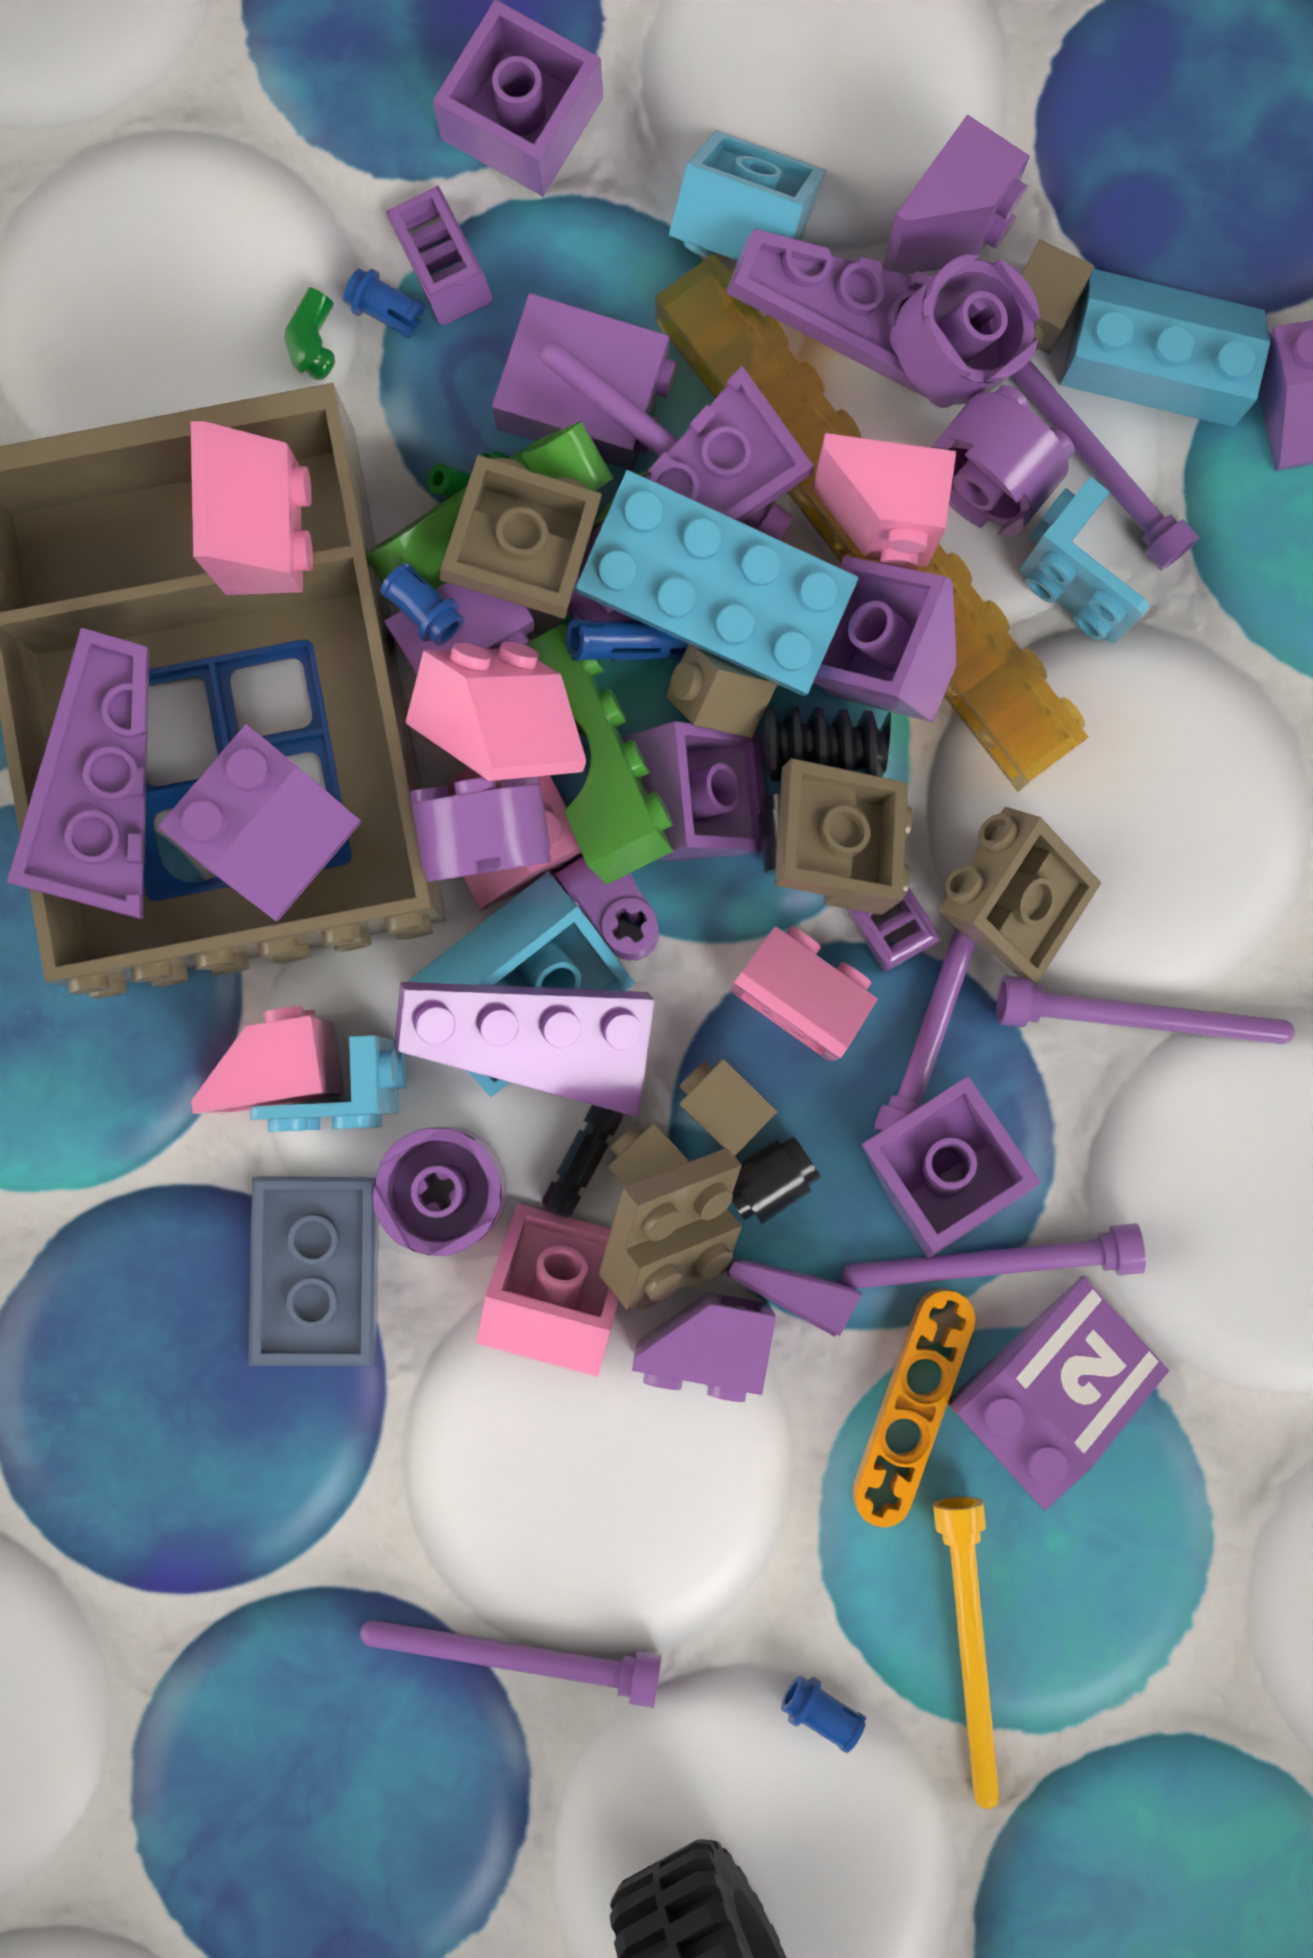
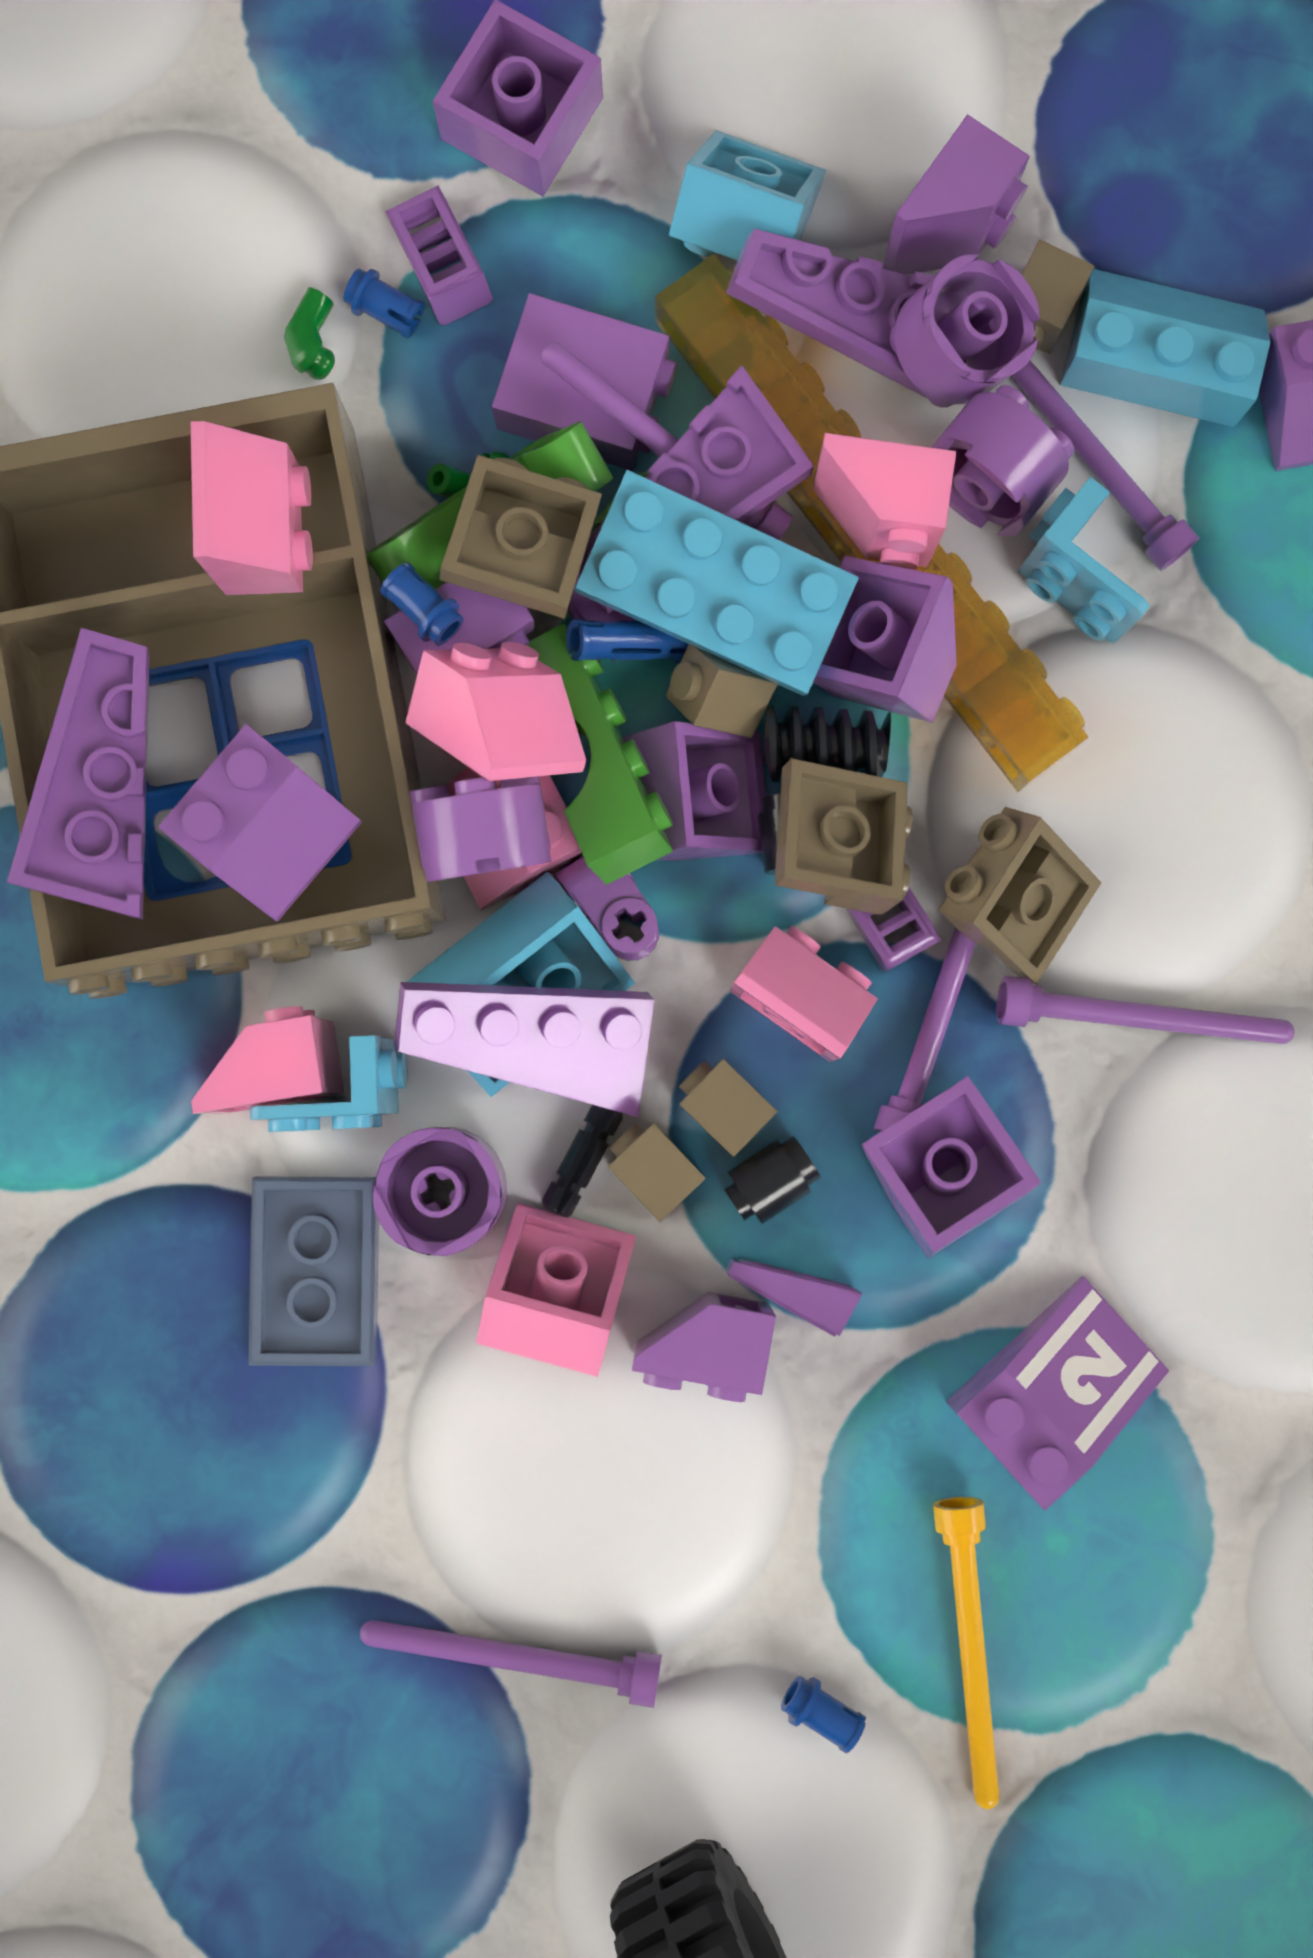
(672, 1231): dark tan plate -> none
(904, 1403): light orange beam -> none
(1115, 1250): medium lavender piece -> none

